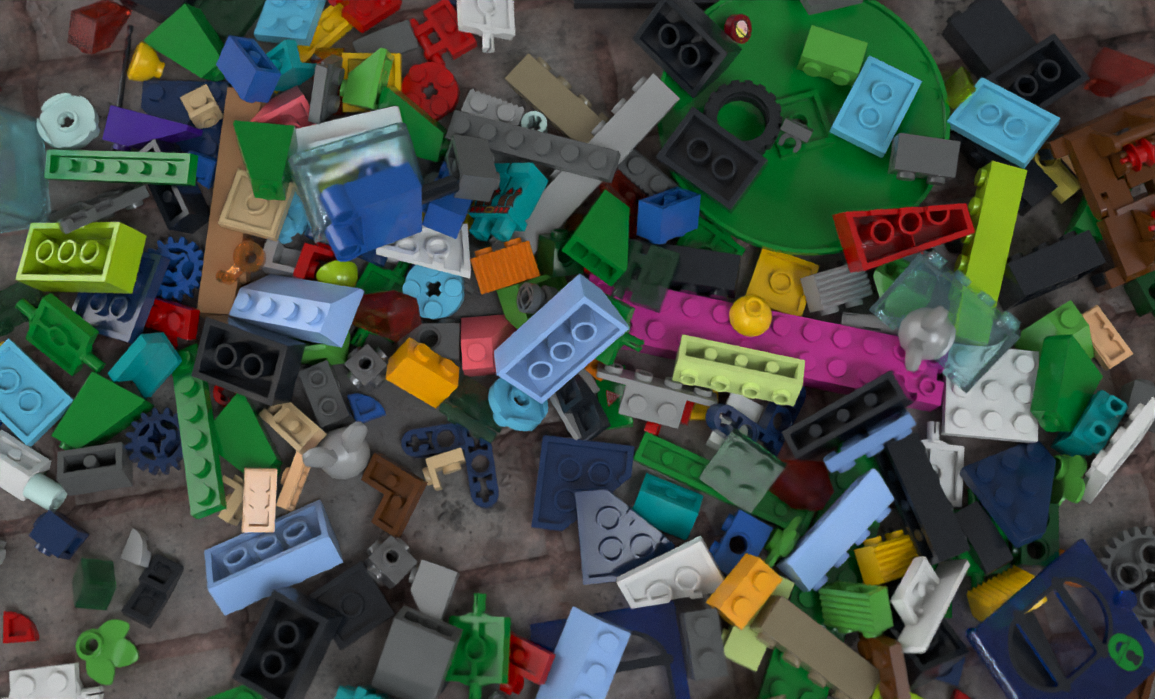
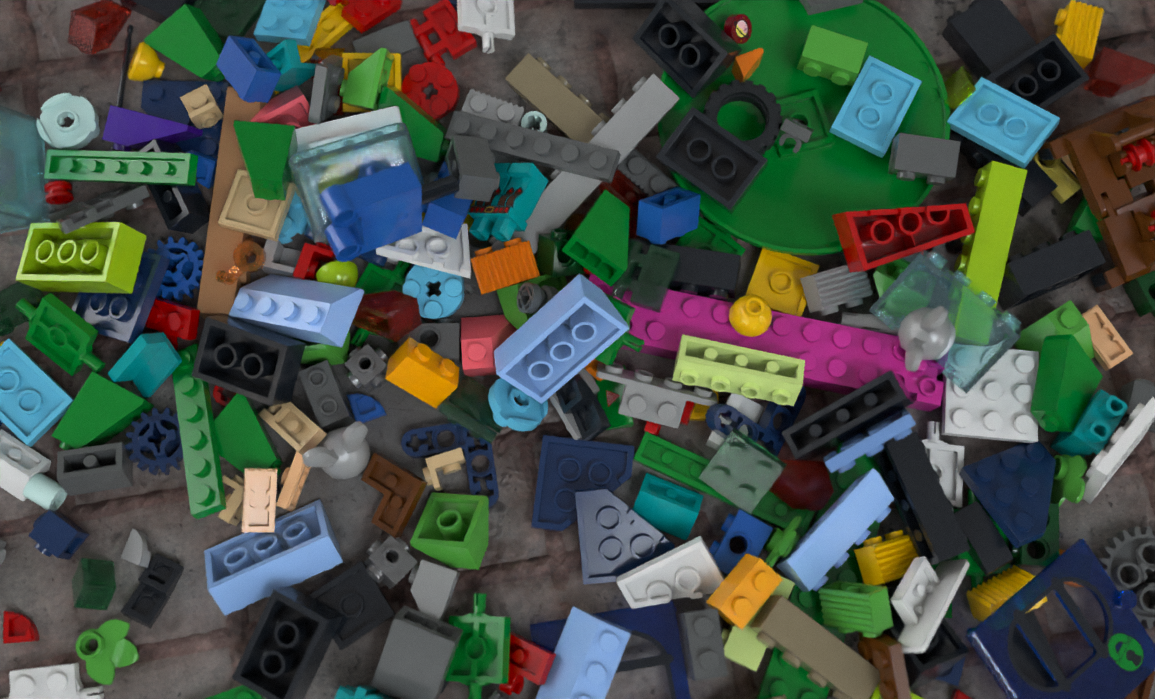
(58, 192): none -> red bush
(454, 529): none -> bright green slope
(746, 64): none -> orange slope
(1079, 30): none -> yellow brick

